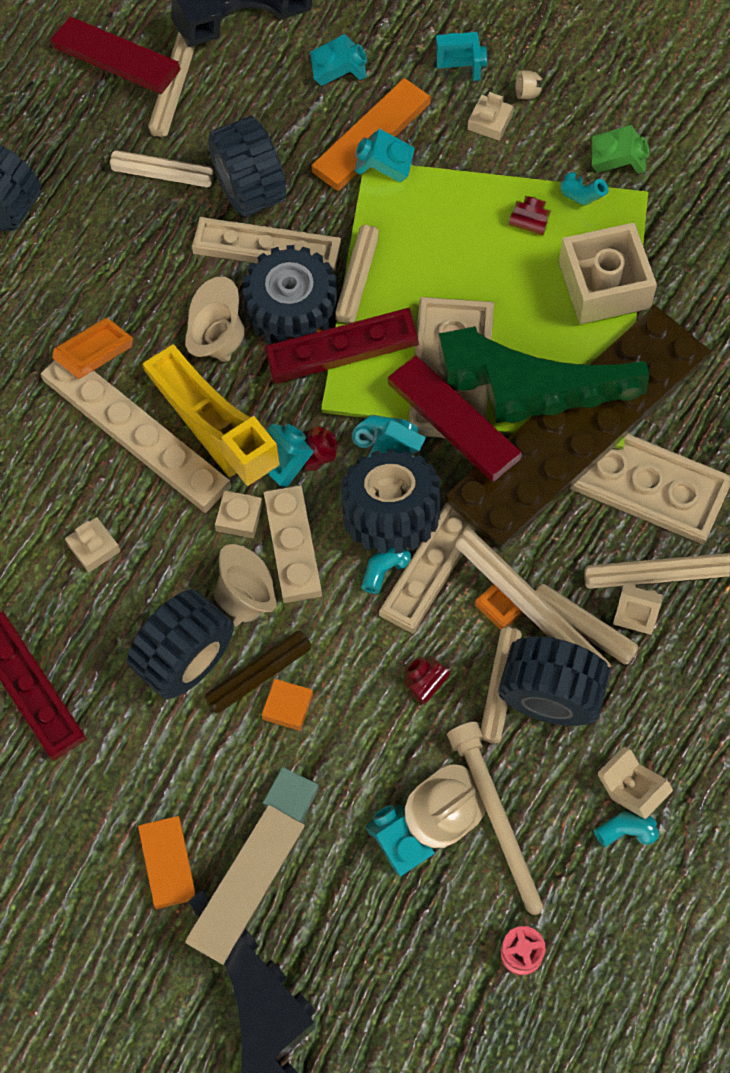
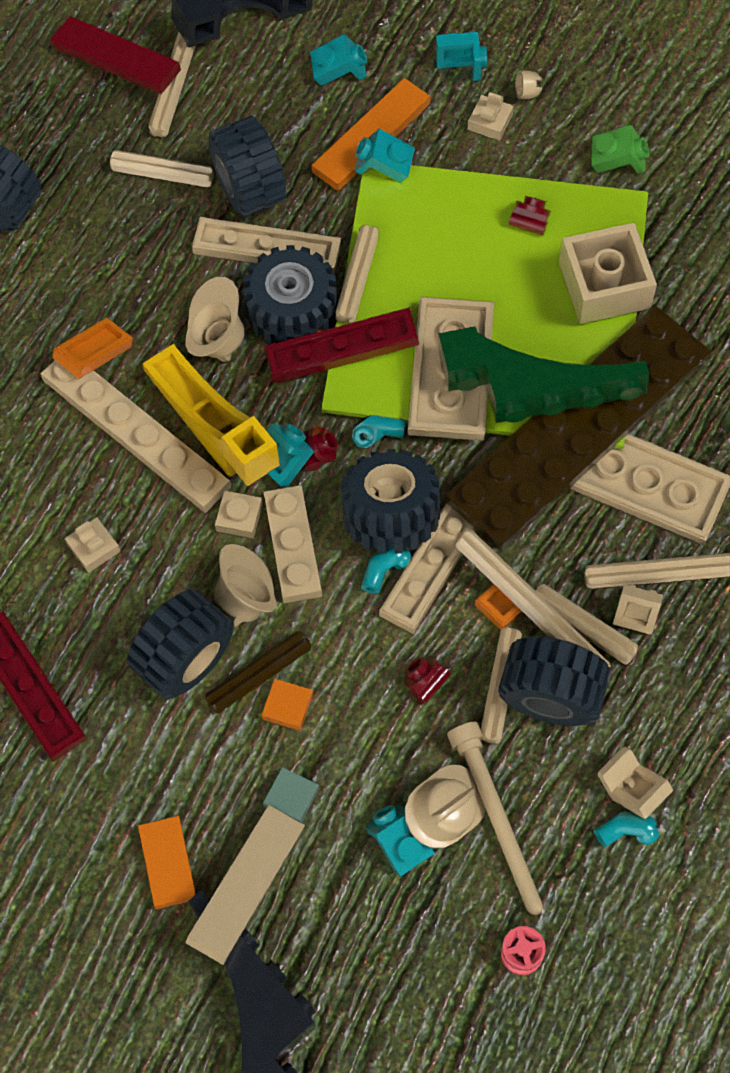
(399, 436): teal bracket -> none
(454, 418): dark red tile -> none
(584, 195): teal arm -> none

